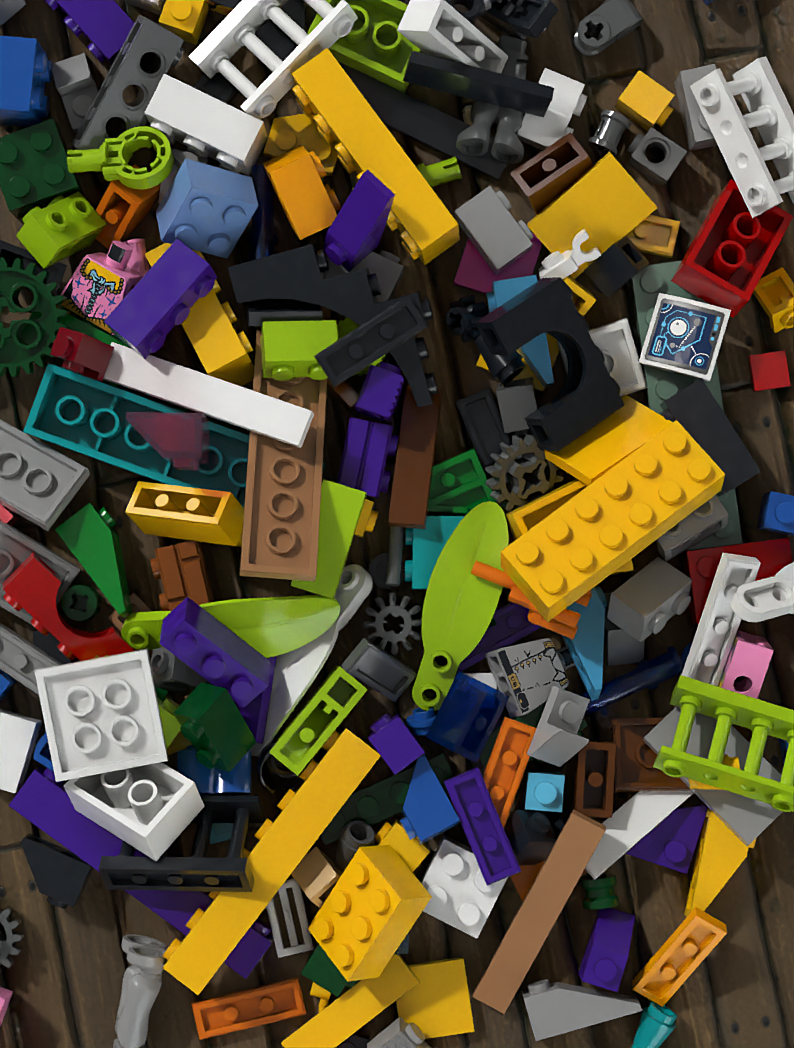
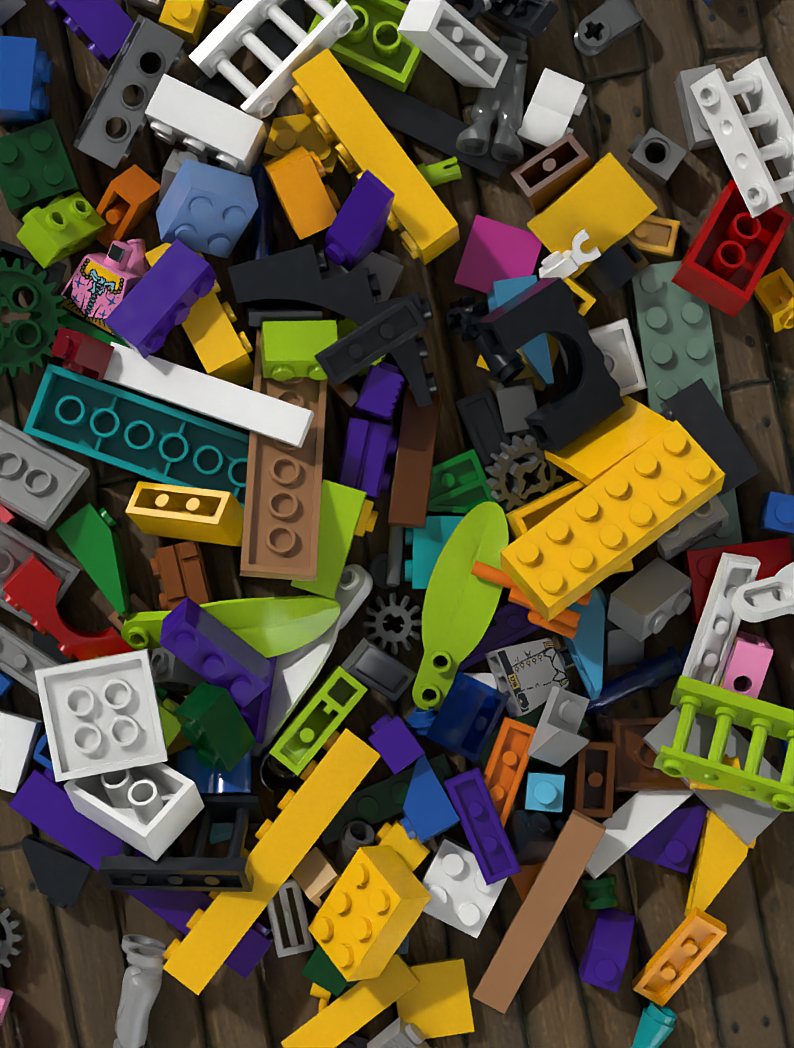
(76, 87): light grey slope -> none
(90, 604): dark green wheel -> none
(115, 154): lime pin -> none
(175, 436): clear pink slope -> none
(249, 1008): orange tile -> none
(478, 84): black tile -> none
(494, 229): light grey brick -> none
(567, 1007): light grey slope -> none
(609, 132): dark grey bush -> none
(645, 102): yellow brick -> none
(684, 336): slope -> none
(769, 371): red tile -> none

